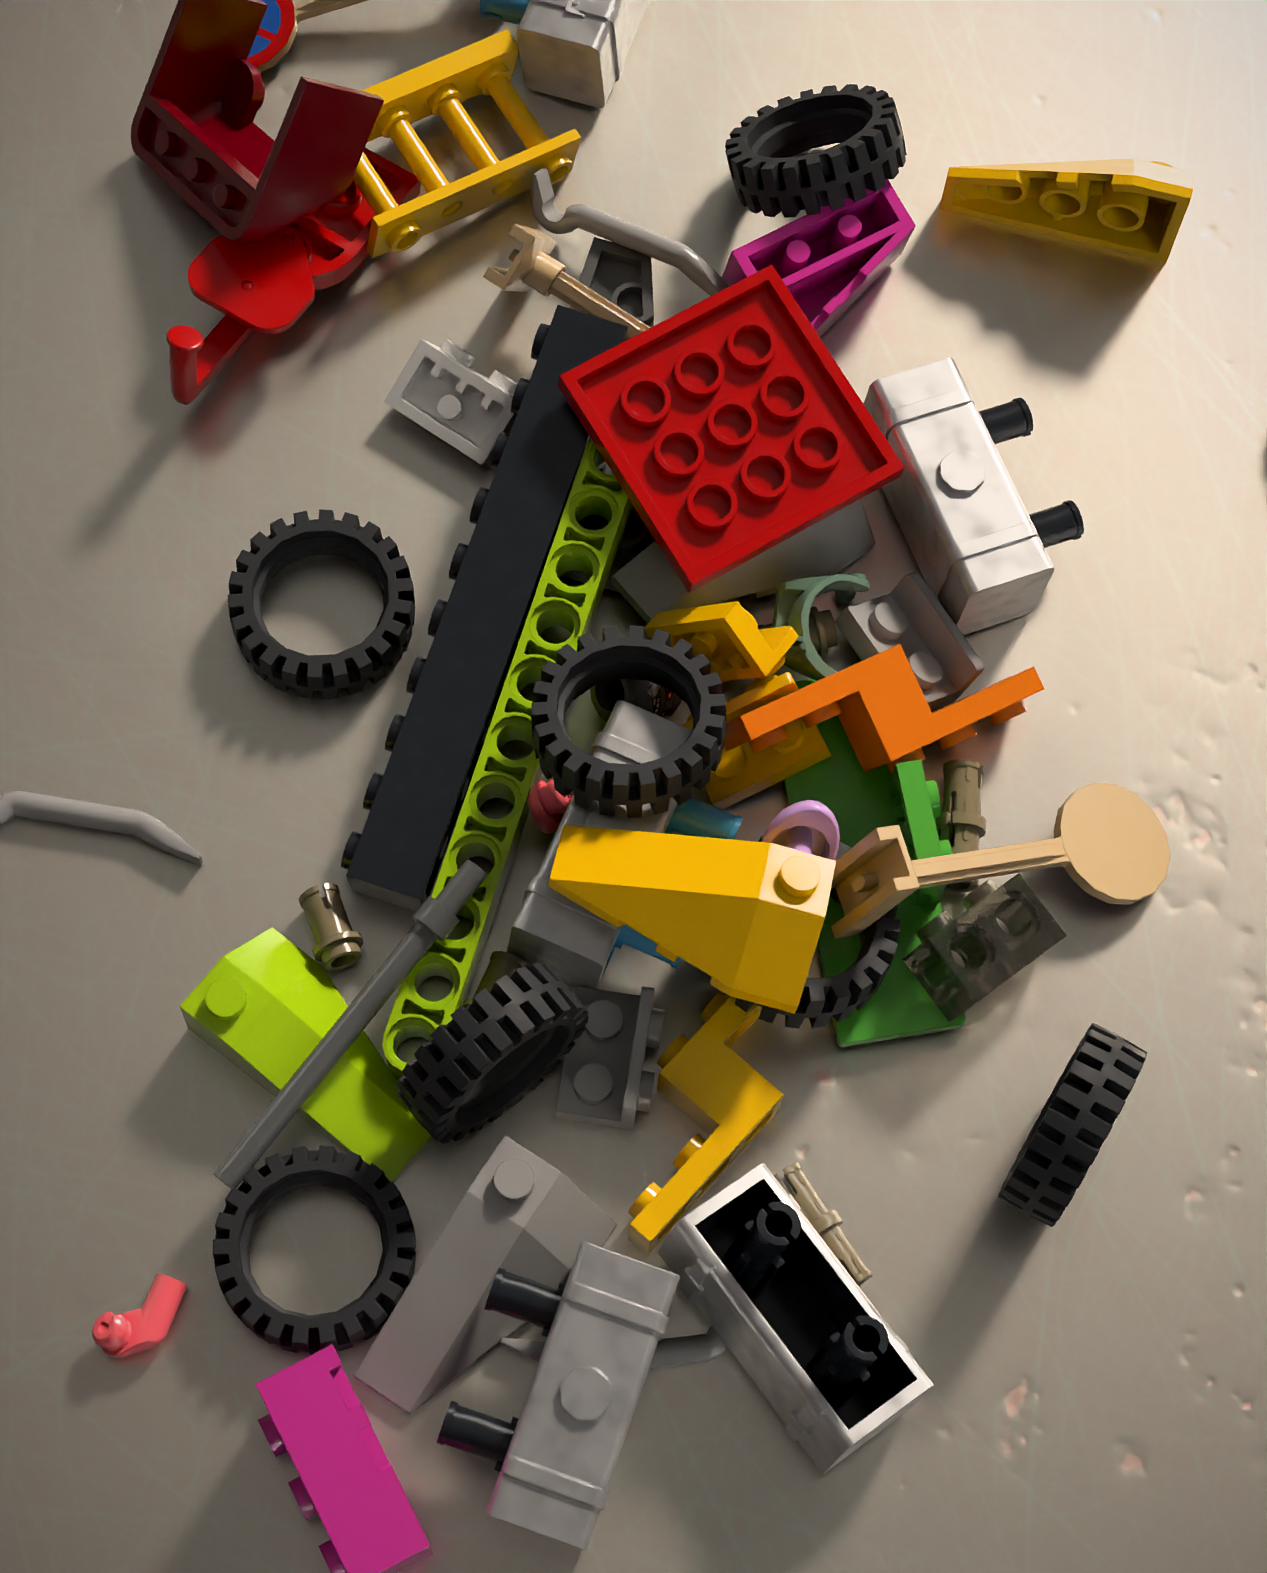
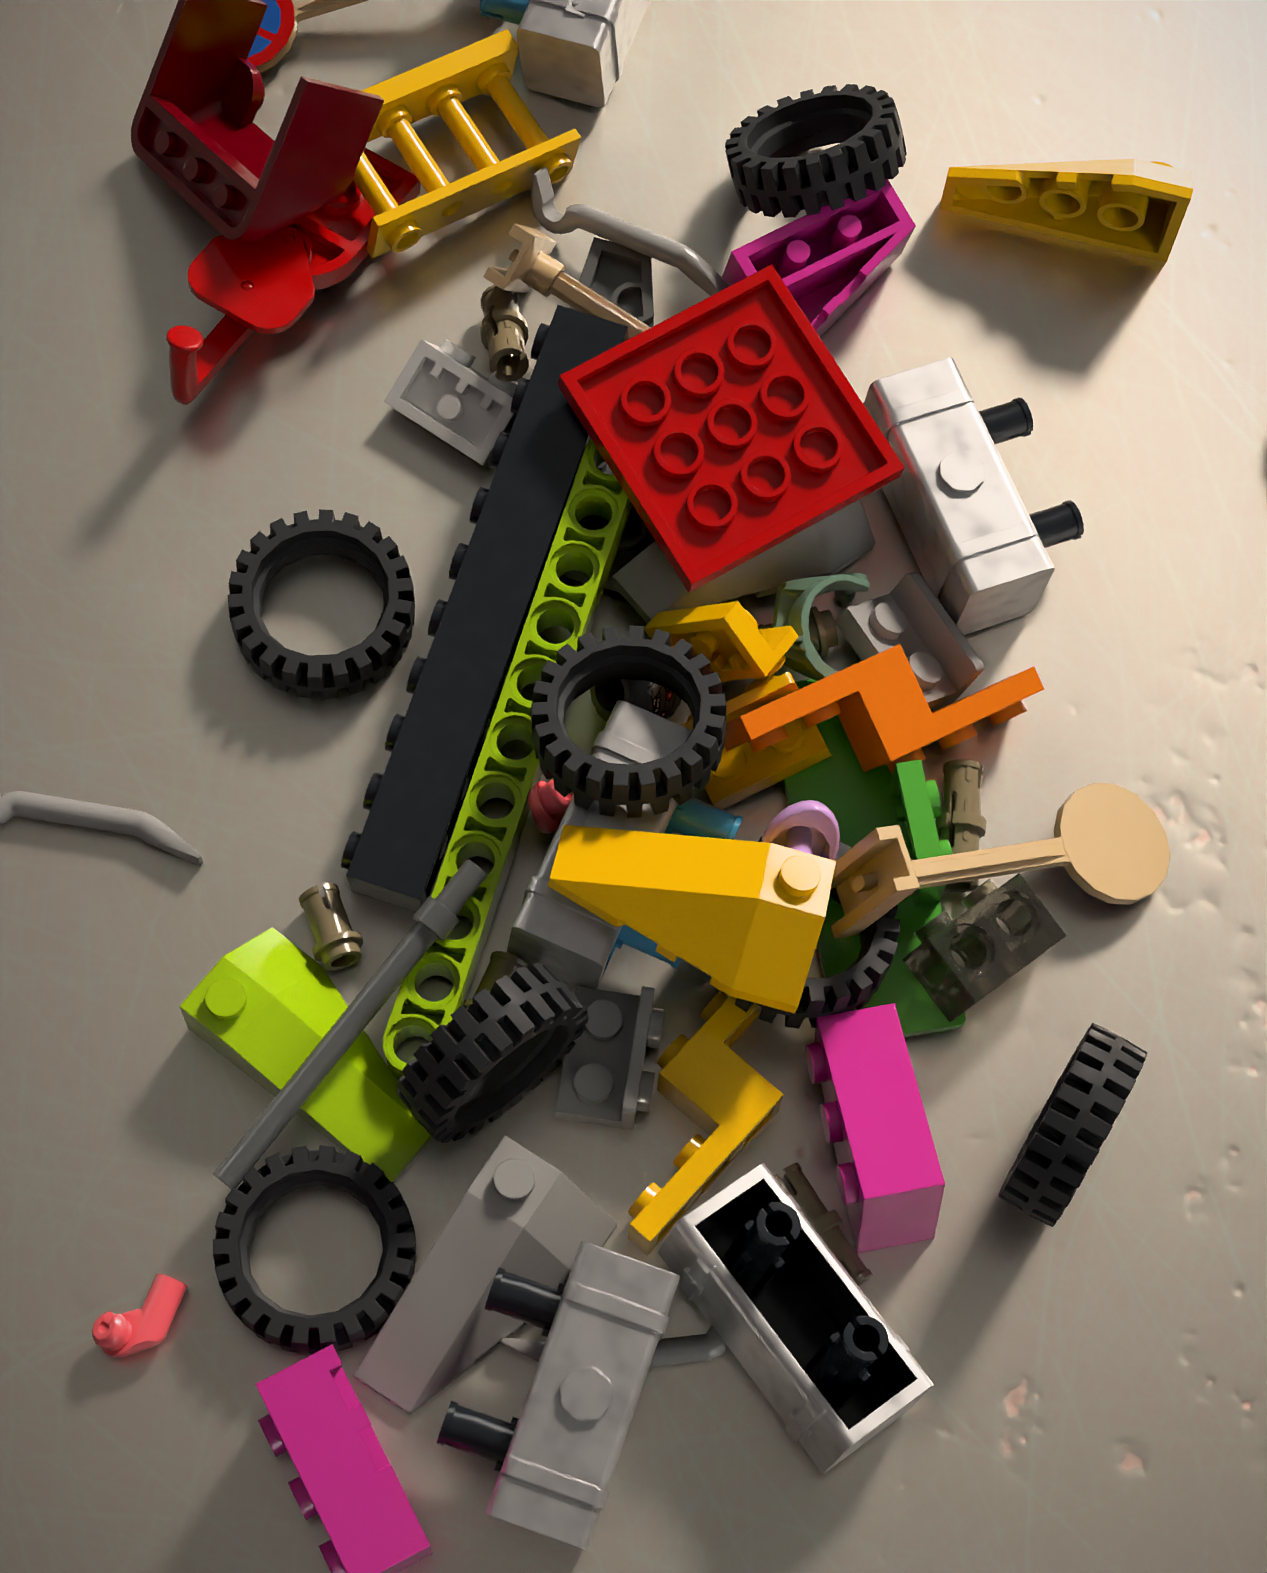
(504, 334): none -> dark tan pin
(877, 1127): none -> dark pink wedge

